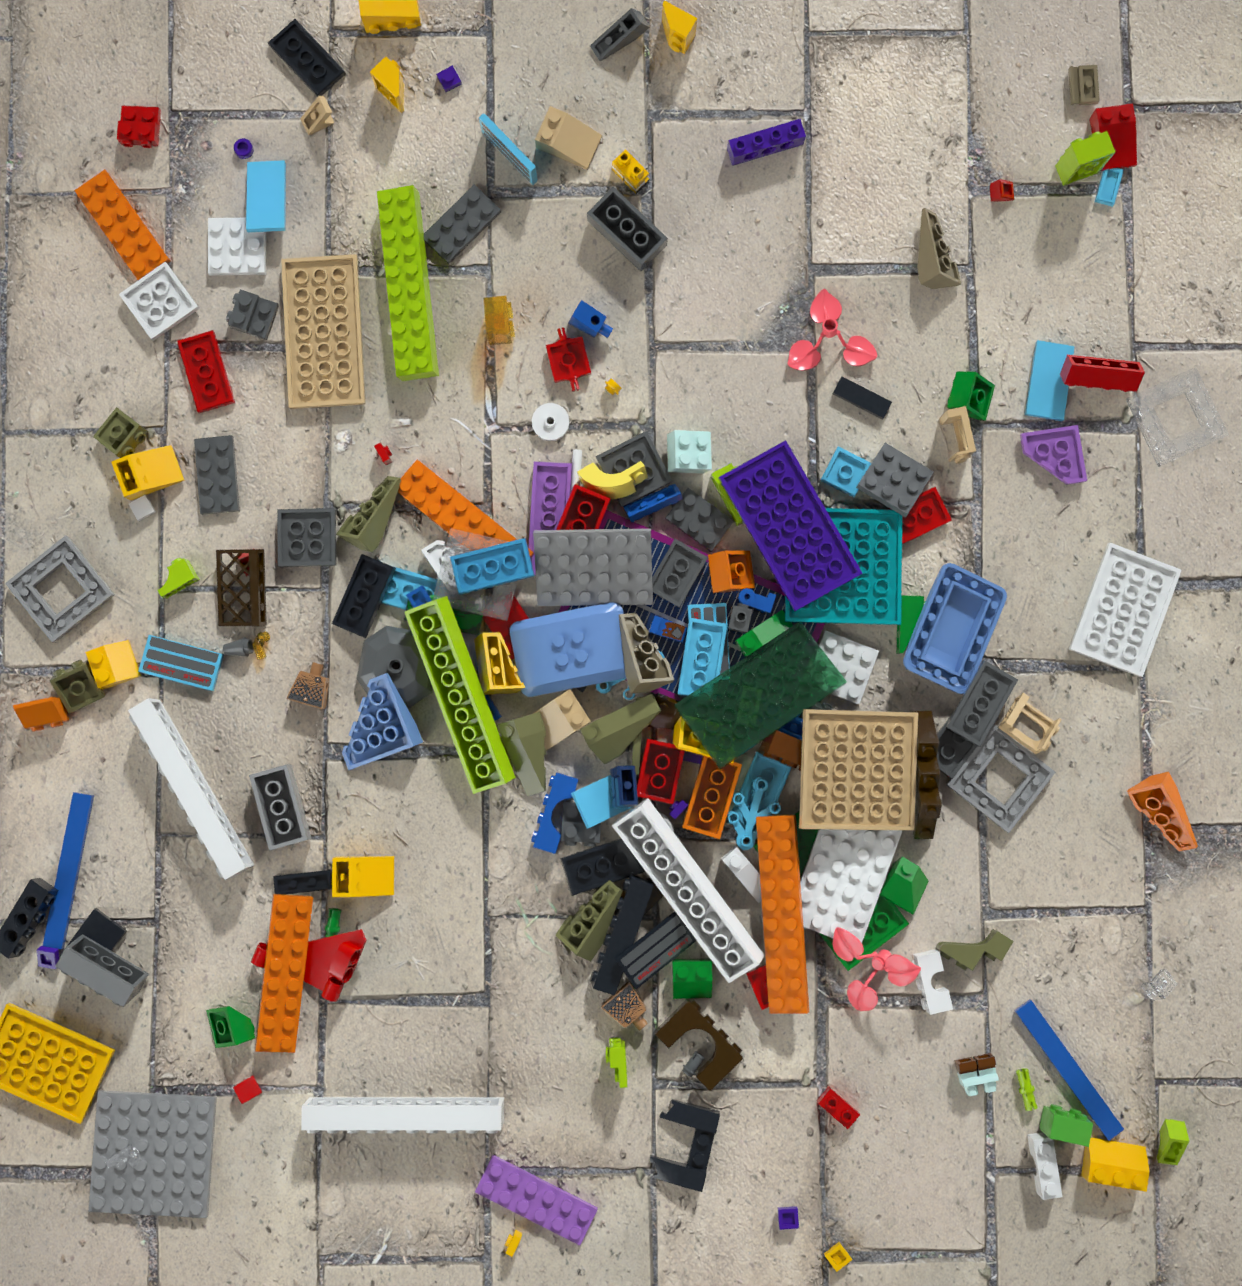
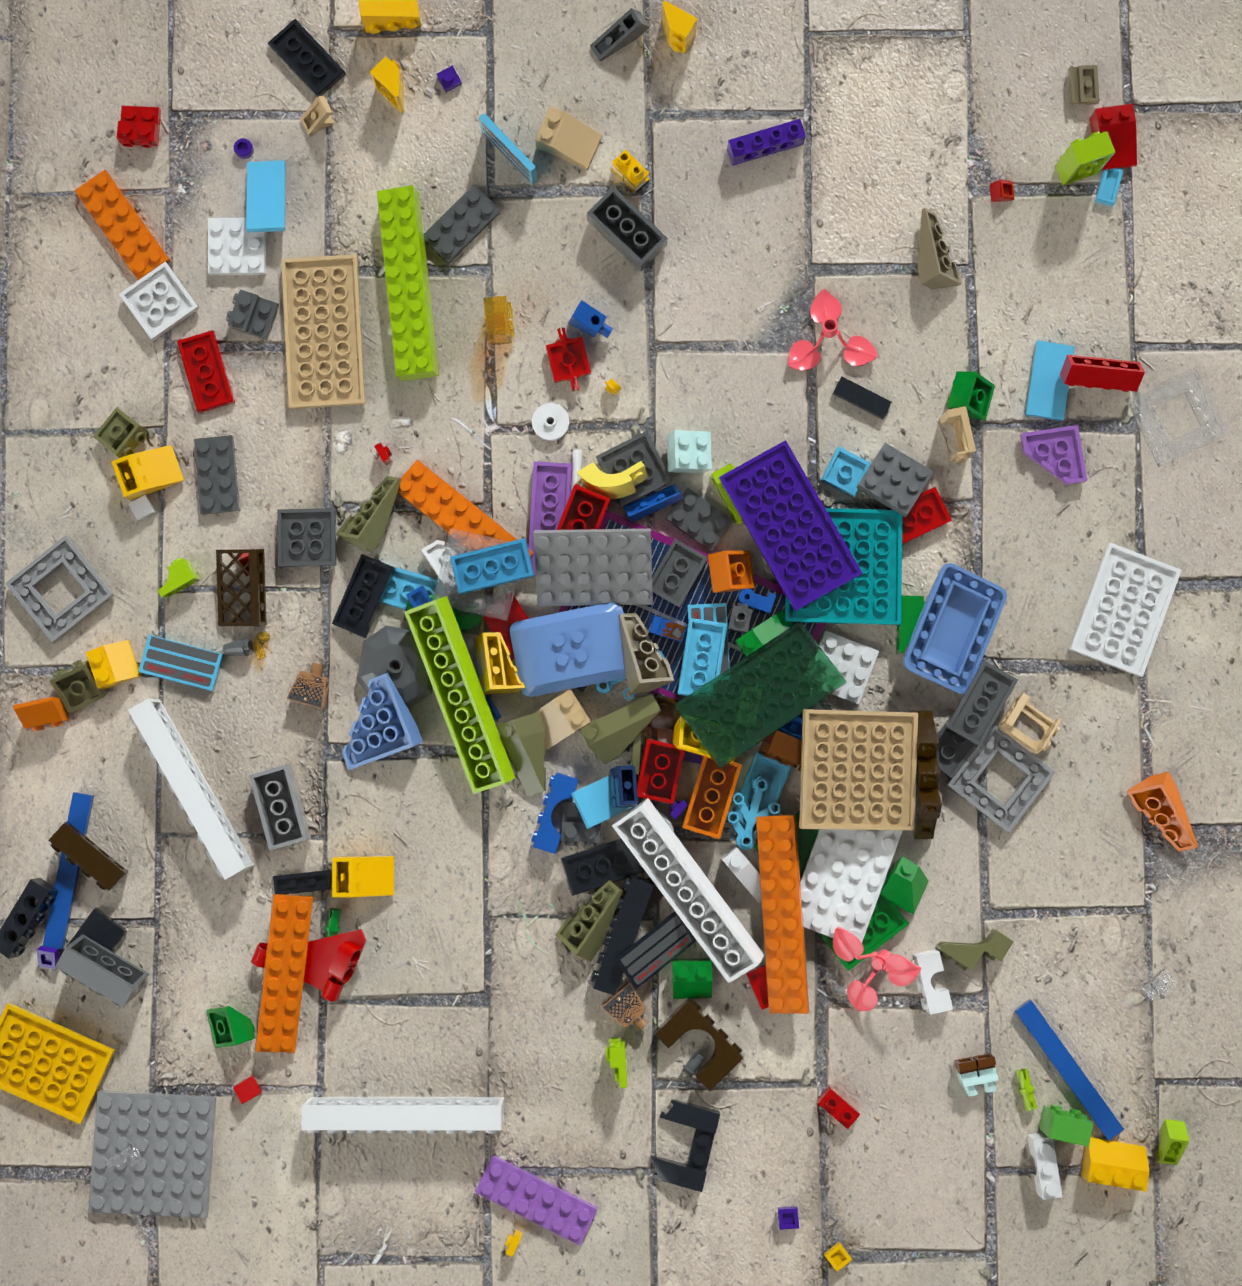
(87, 855): none -> dark brown brick

